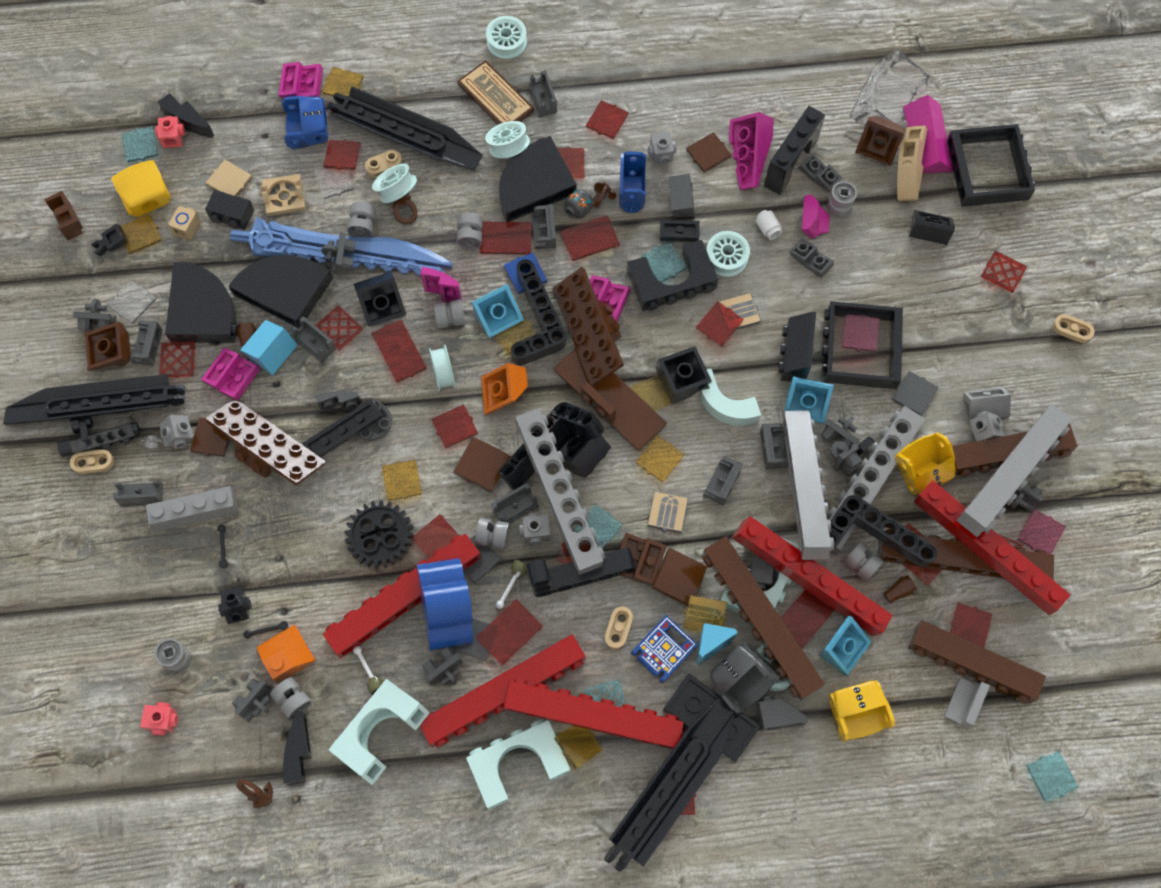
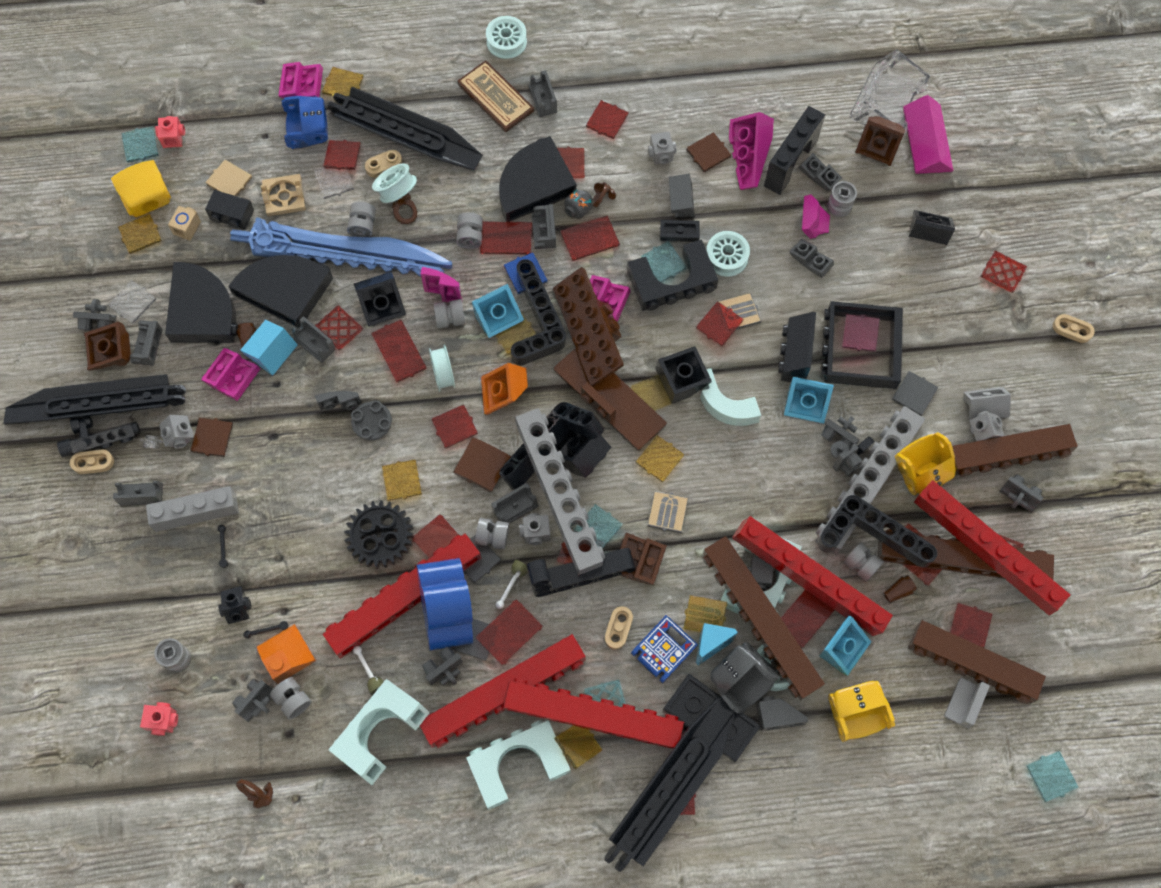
(65, 215): reddish brown window -> none
(112, 240): black plate -> none
(176, 374): clear red window -> none
(186, 114): black slope -> none
(263, 444): bracket -> none
(296, 750): black slope -> none
(342, 245): dark grey hips -> none
(344, 429): black plate -> none
(507, 139): light aqua wheel -> none
(632, 184): blue piece -> none
(679, 576): reddish brown slope -> none
(723, 480): dark grey hinge -> none
(769, 224): white brick -> none
(773, 446): dark grey hinge -> none
(806, 486): brick -> none
(910, 163): tan slope -> none
(988, 134): black window -> none
(1013, 471): light grey brick -> none
(1041, 532): clear pink piece -> none

